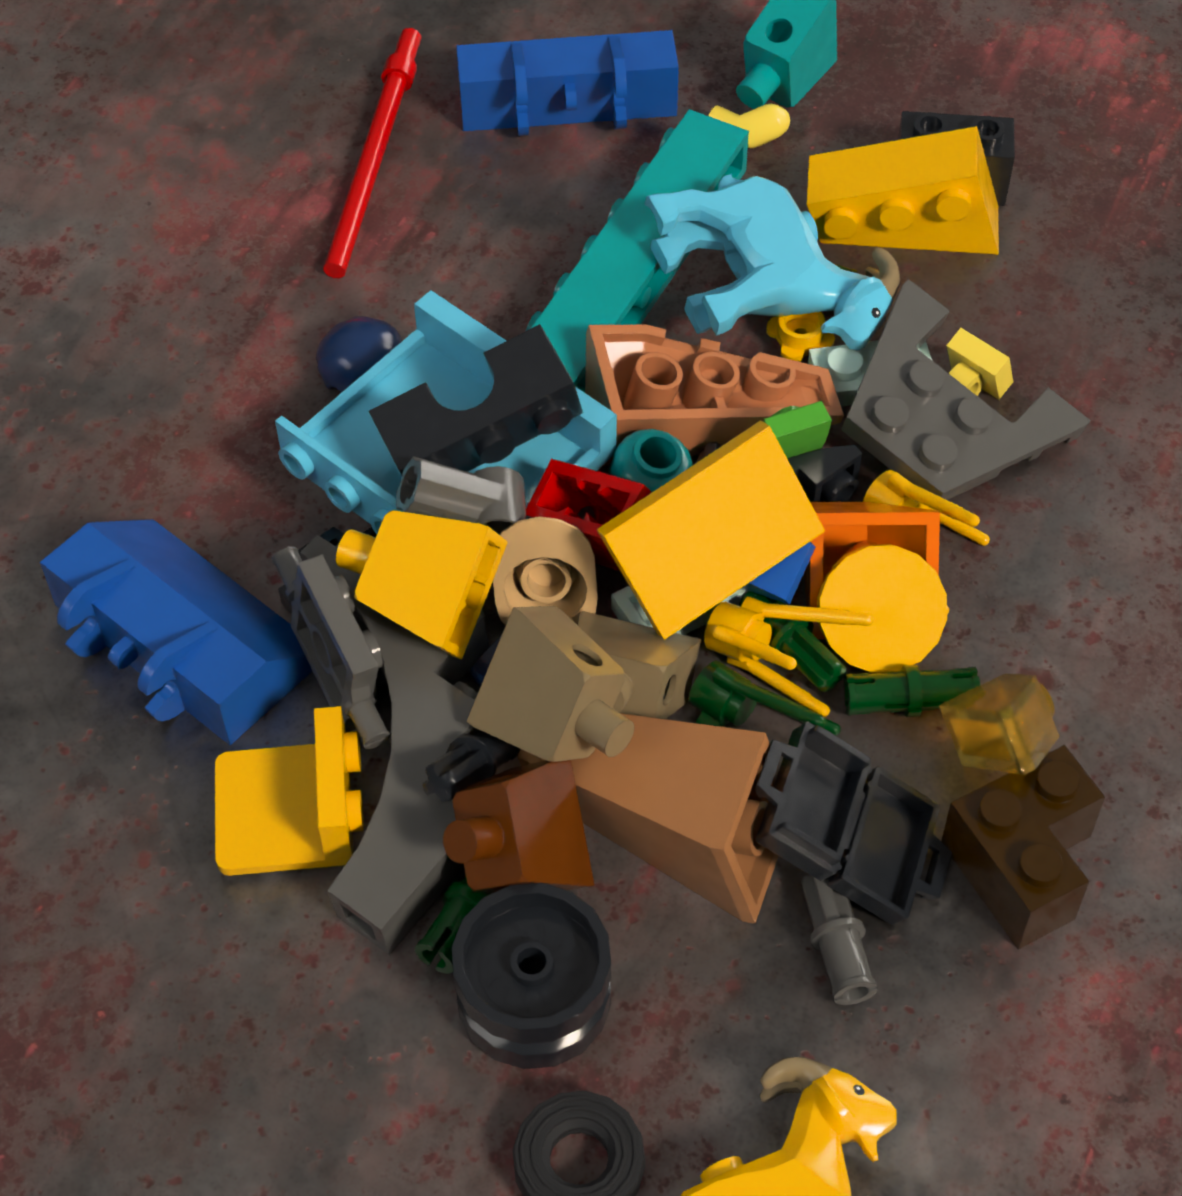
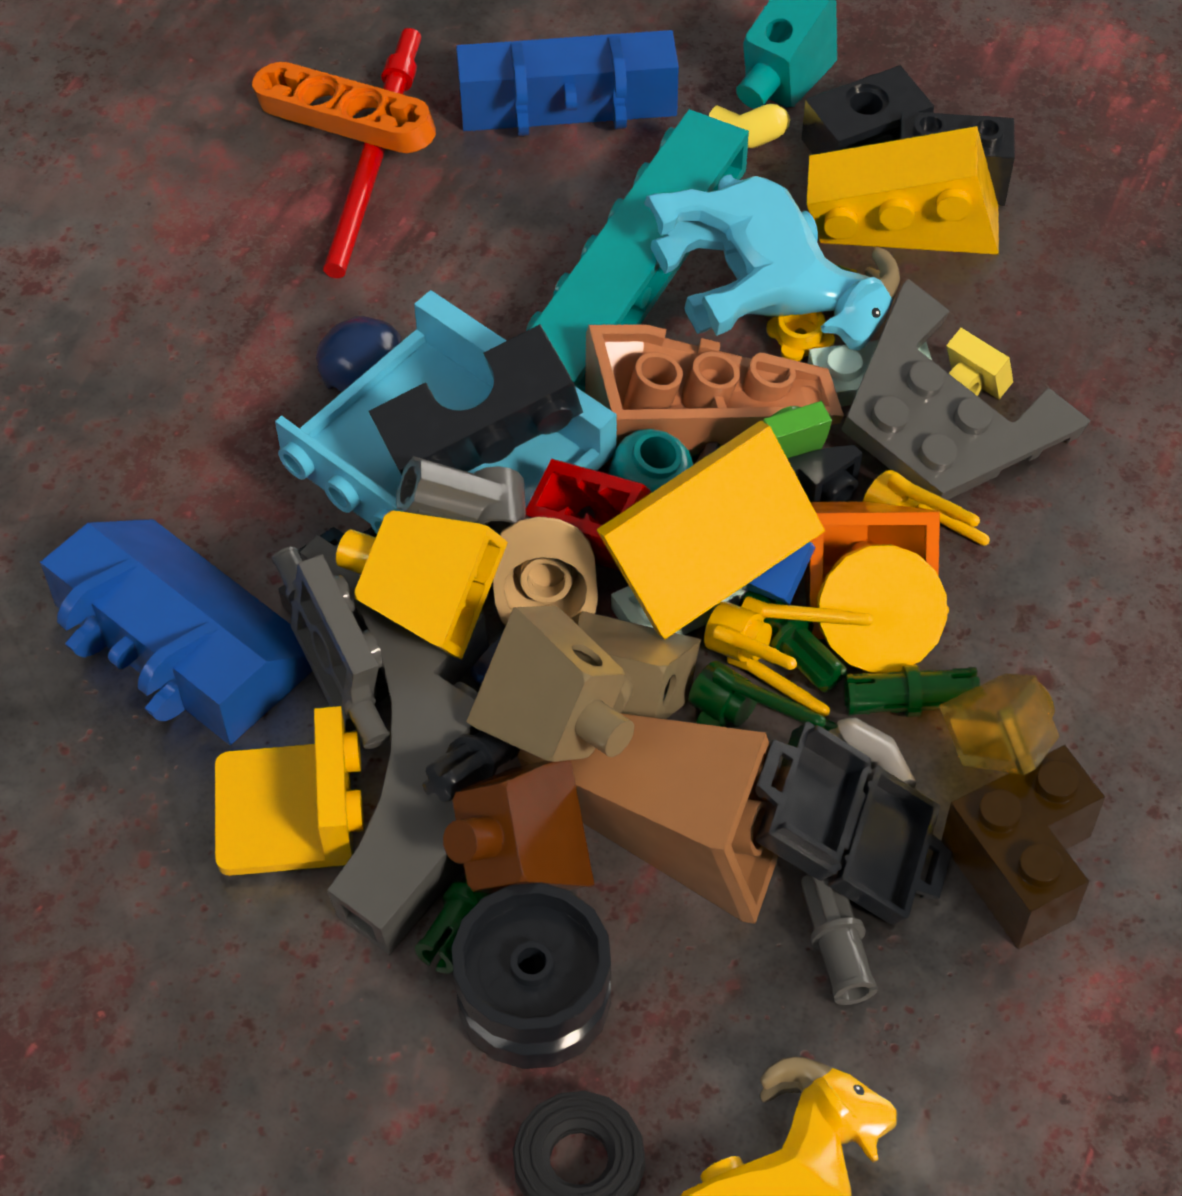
(397, 123): none -> orange beam
(861, 111): none -> black brick
(876, 745): none -> light grey arm

